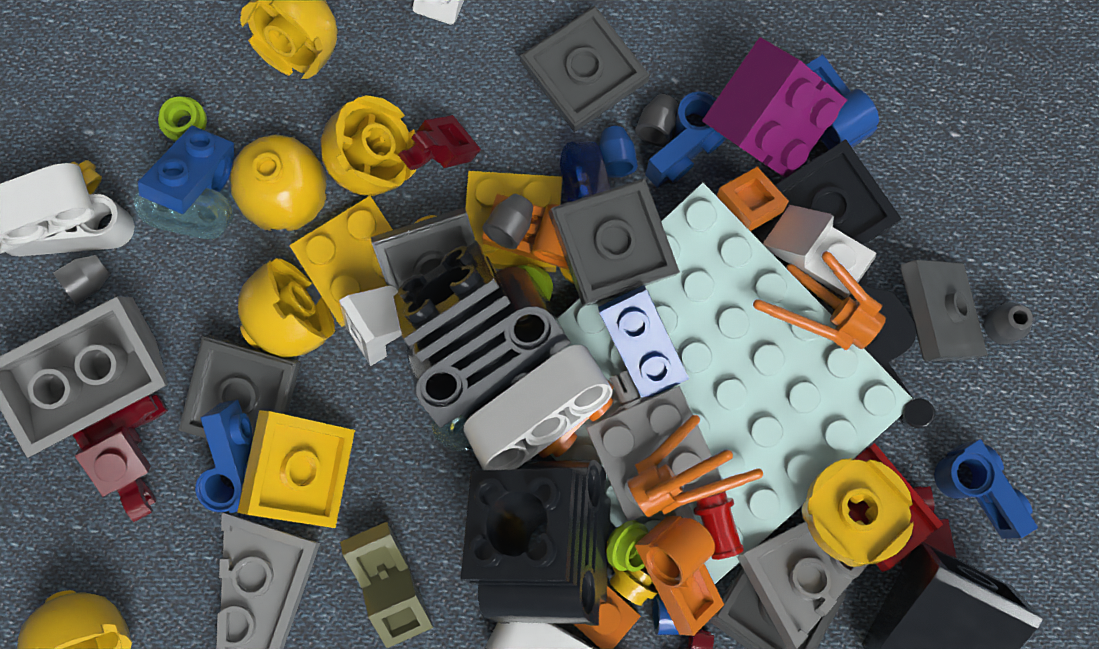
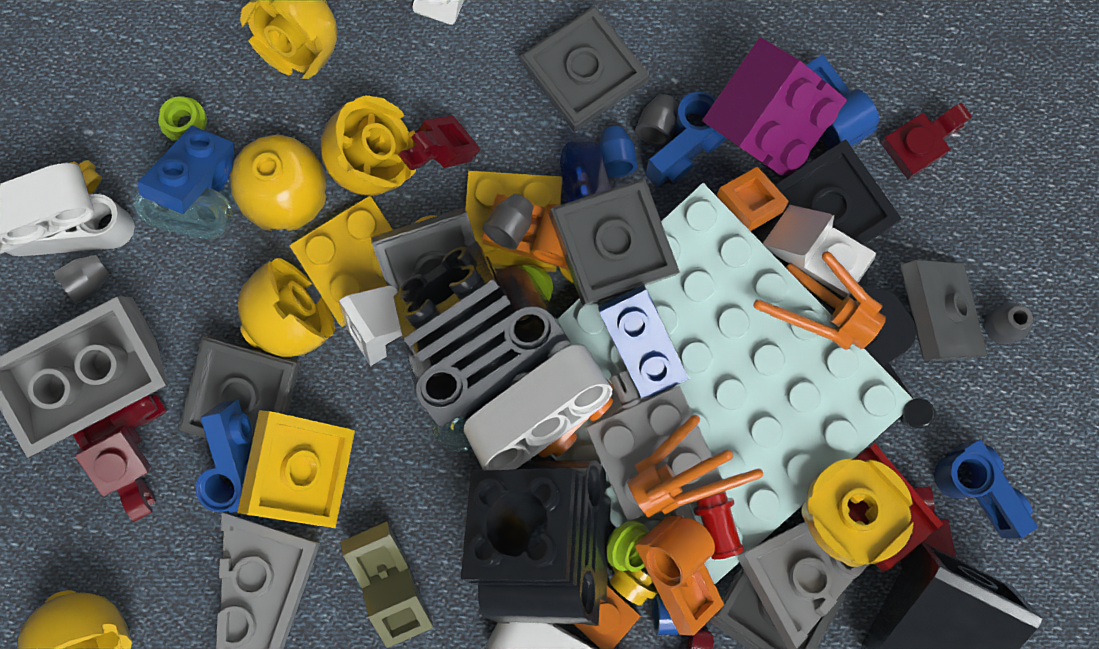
(923, 142): none -> dark red plate

